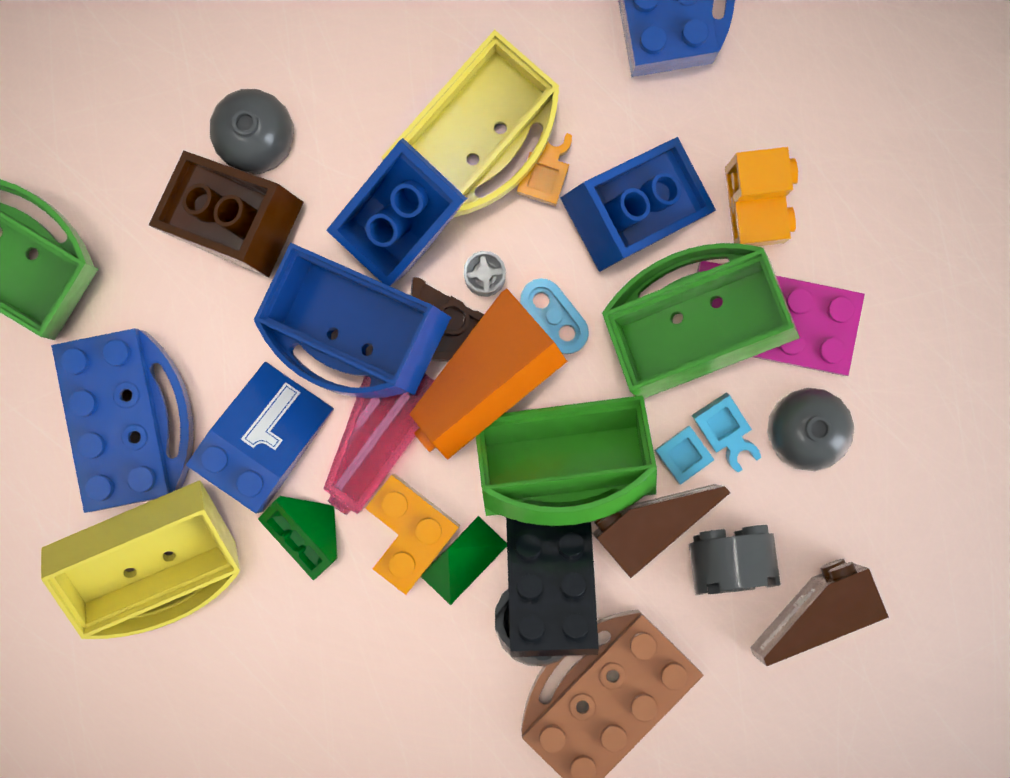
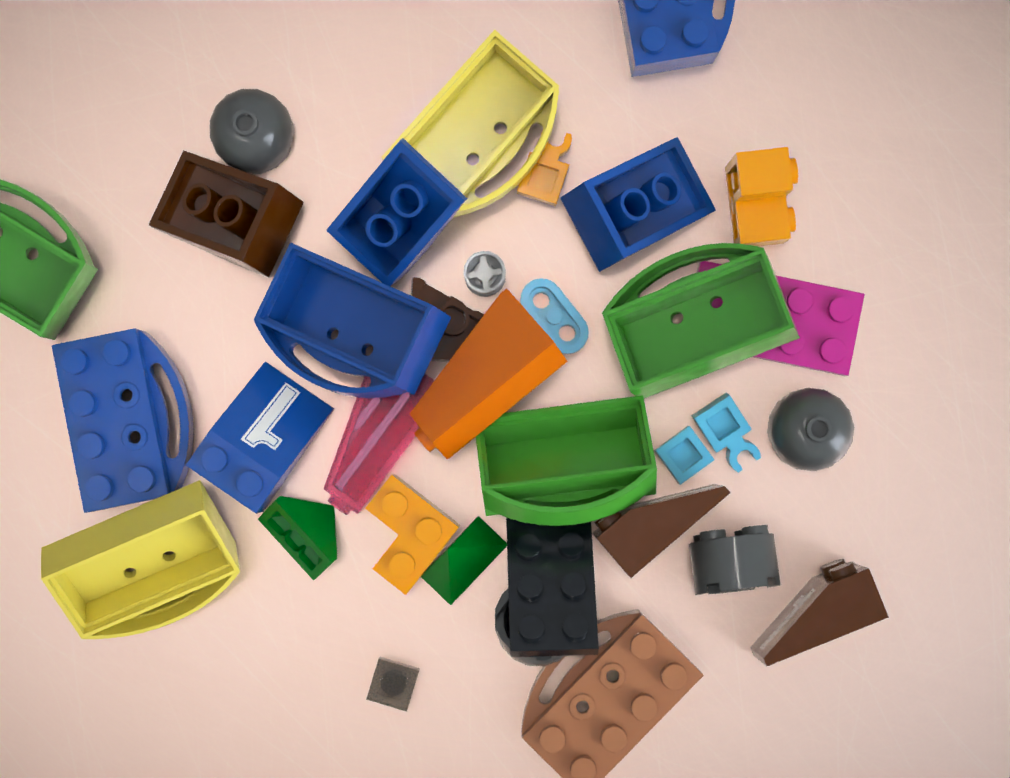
(393, 684): none -> clear smoke plate

